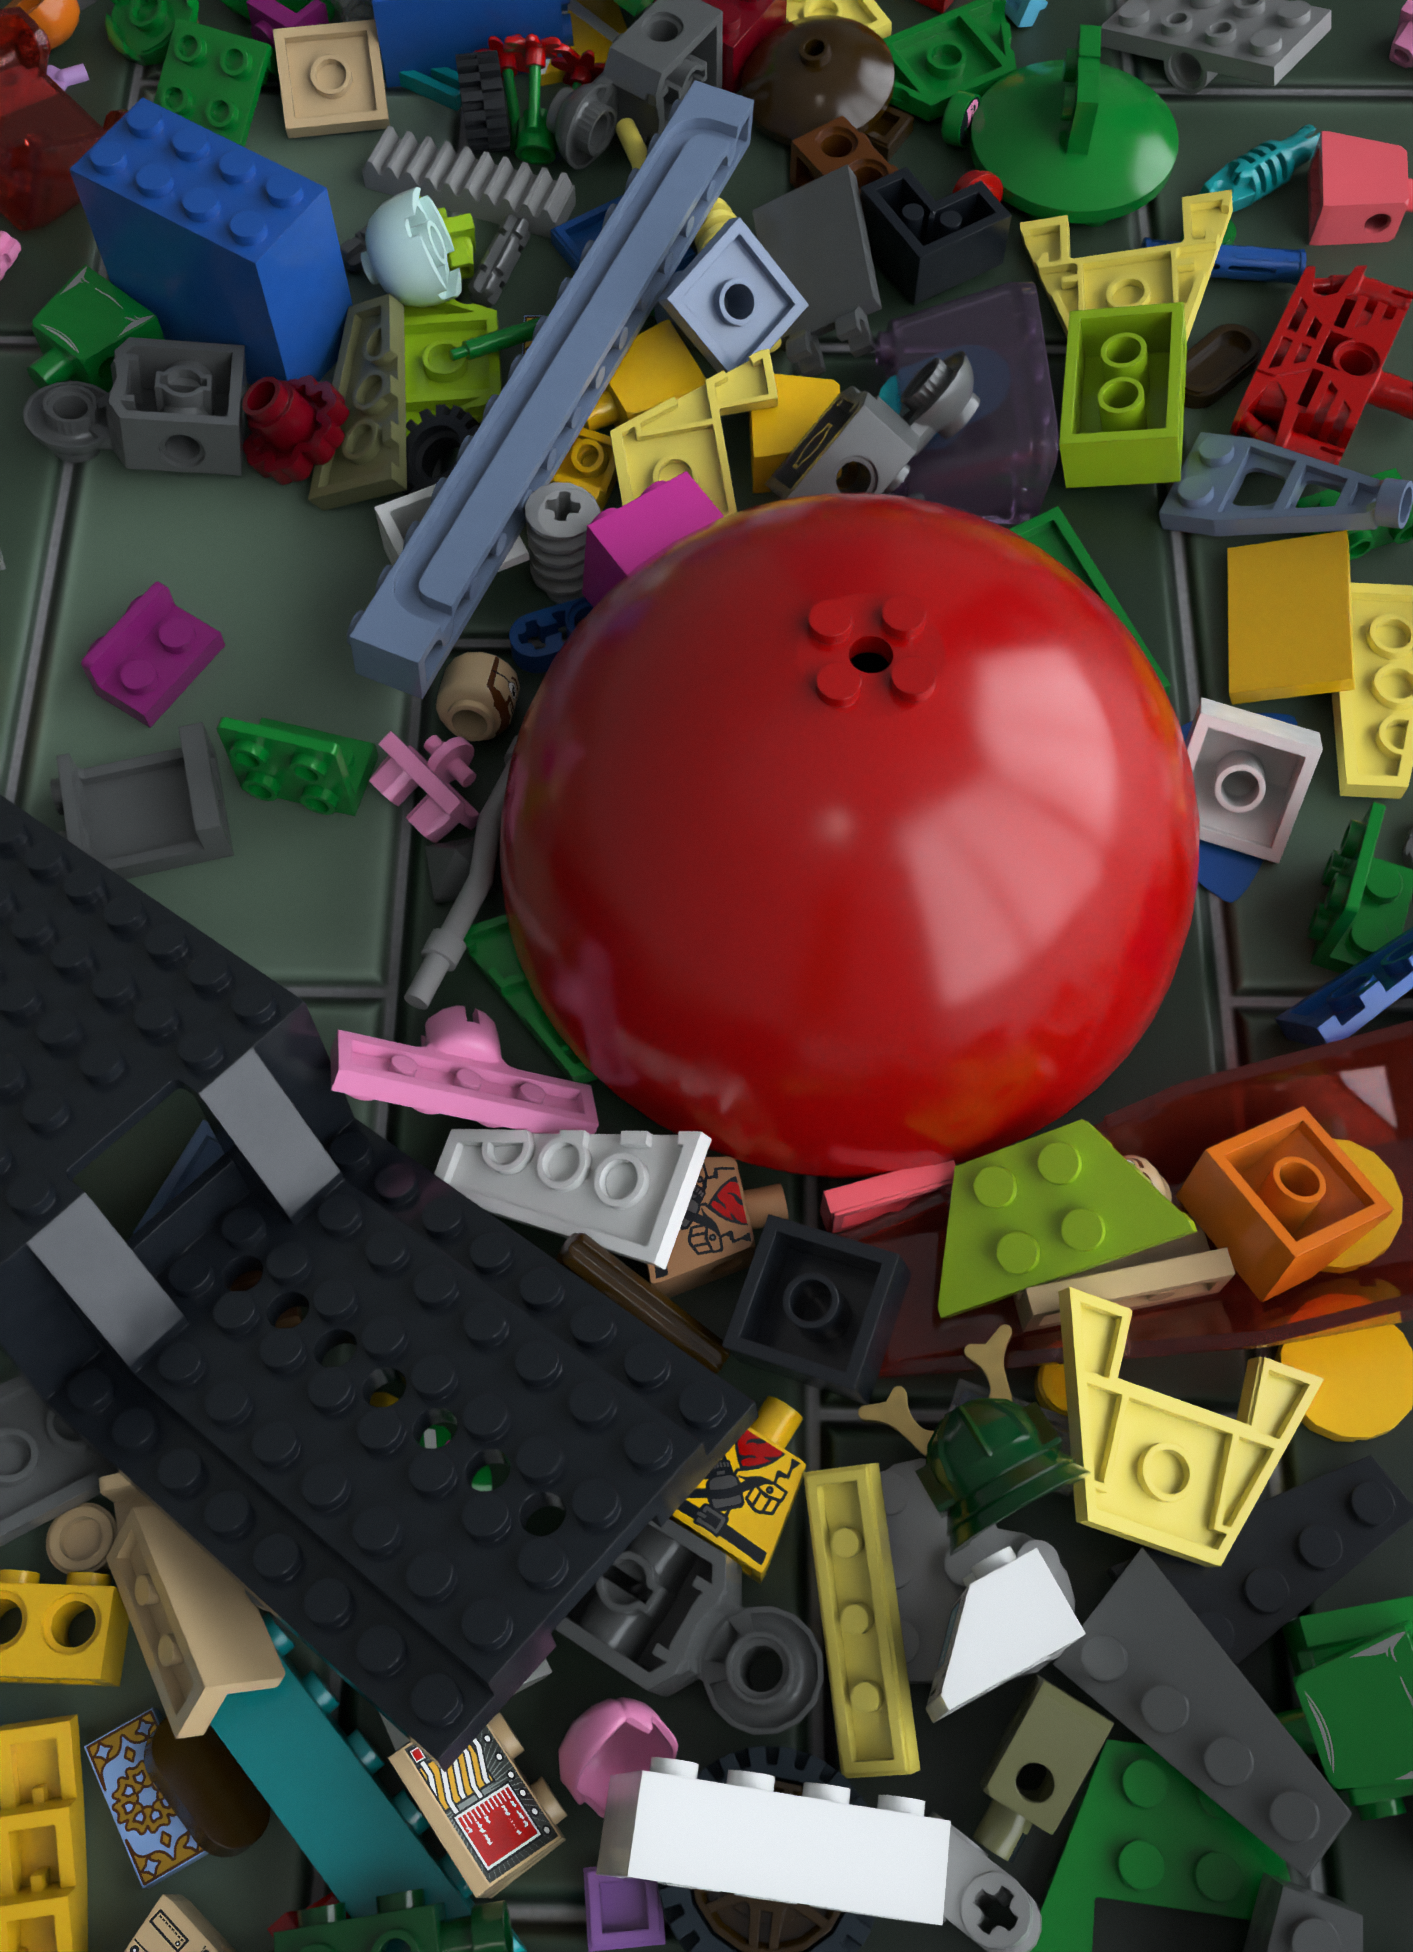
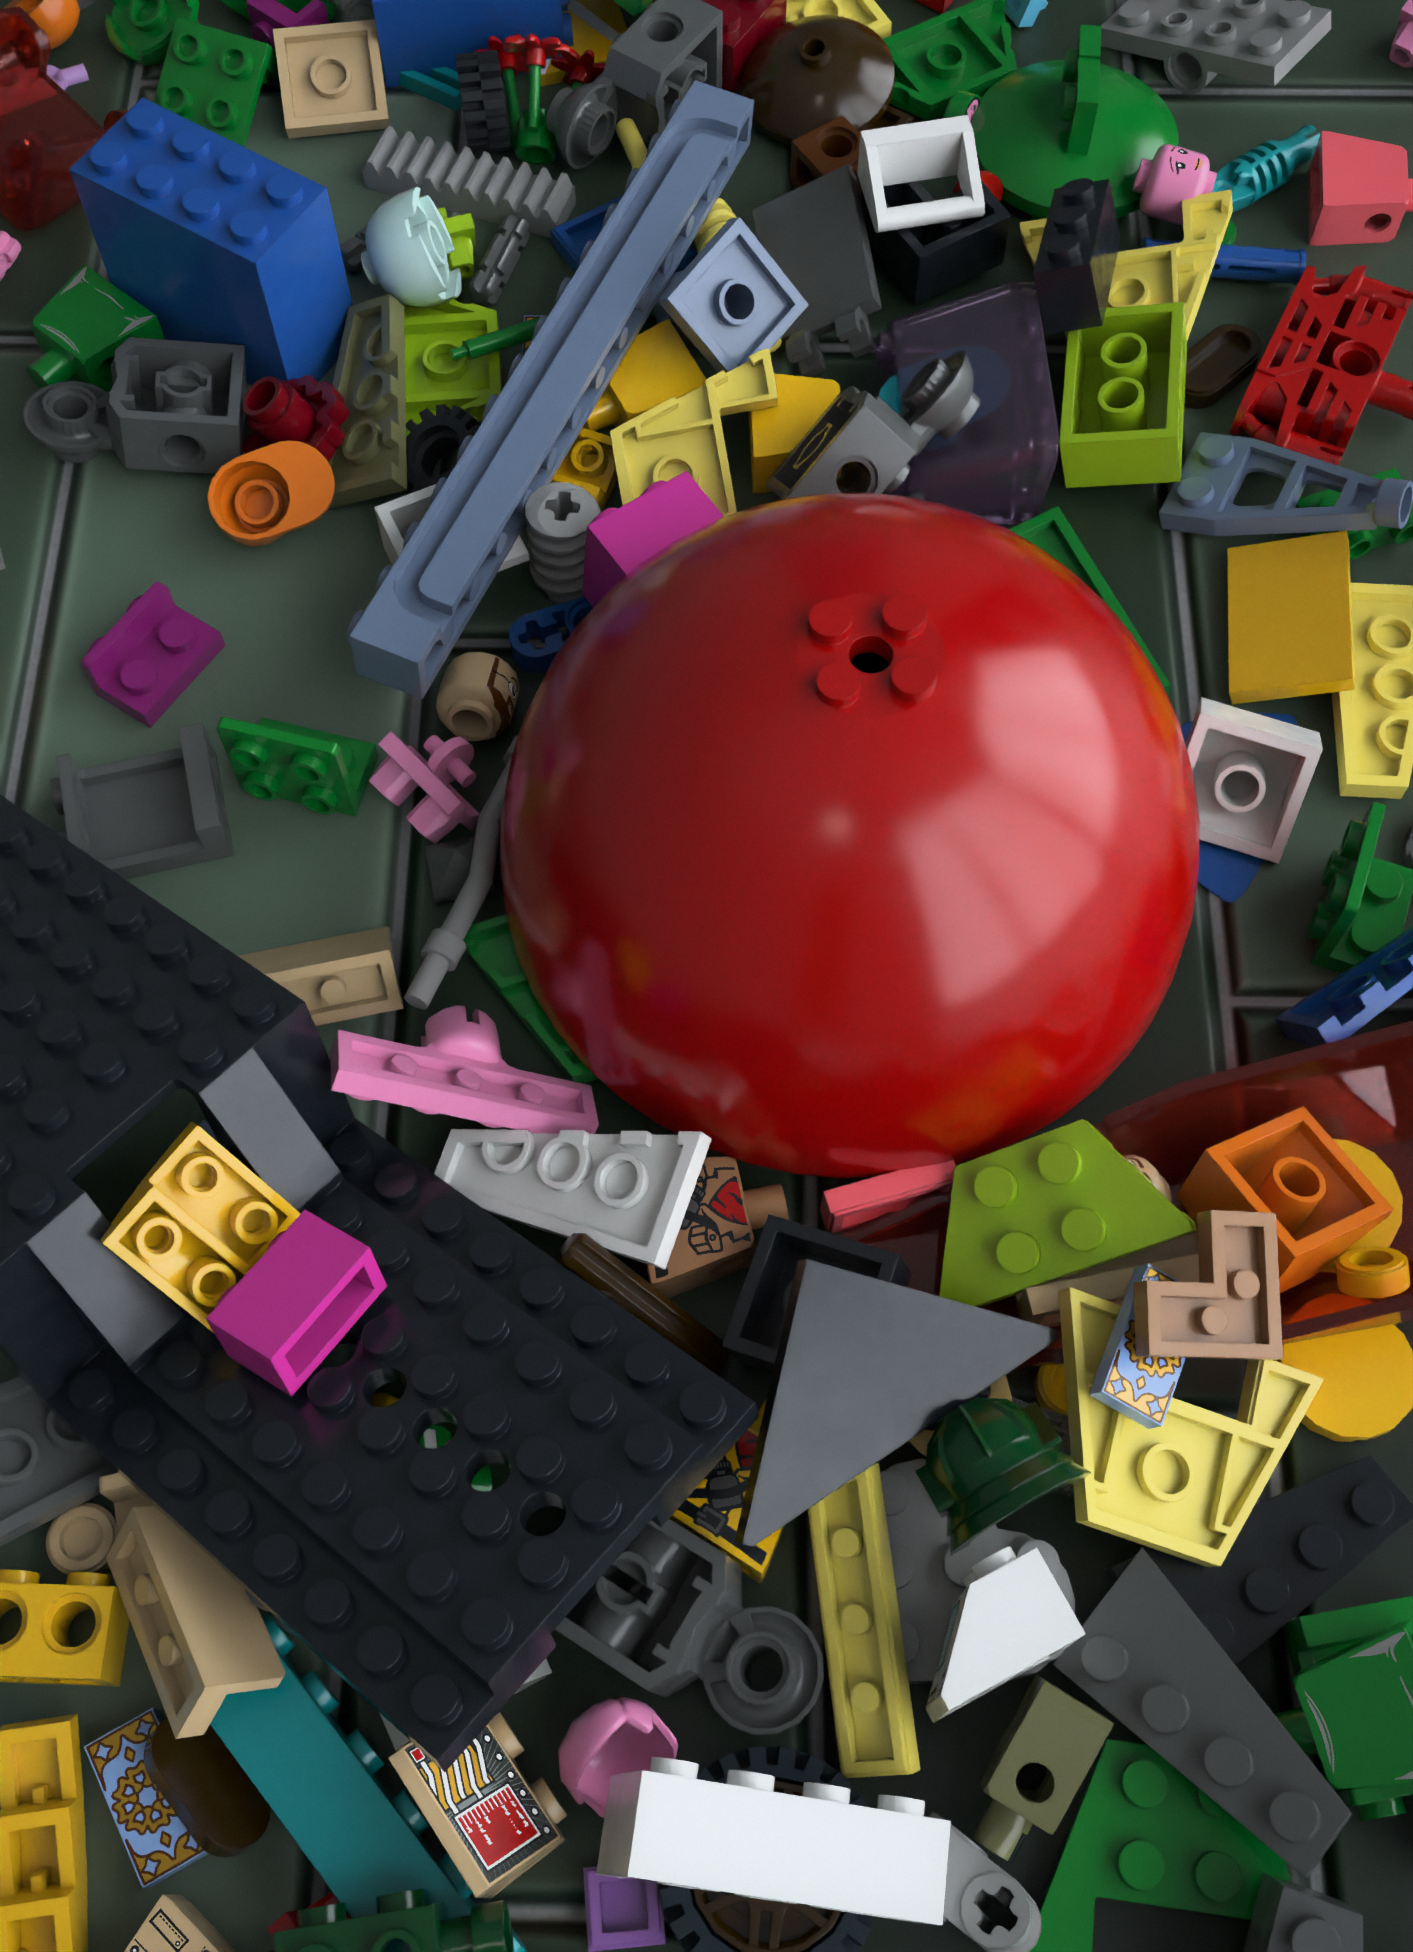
(197, 1222): none -> yellow slope
(271, 492): none -> orange cap
(297, 1302): none -> dark pink brick
(337, 974): none -> tan panel
(862, 1376): none -> tile
(917, 154): none -> white tile
(1077, 256): none -> black brick
(1130, 1383): none -> tile
(1170, 178): none -> bright pink head
(1232, 1307): none -> medium nougat plate
(1372, 1272): none -> yellow tile

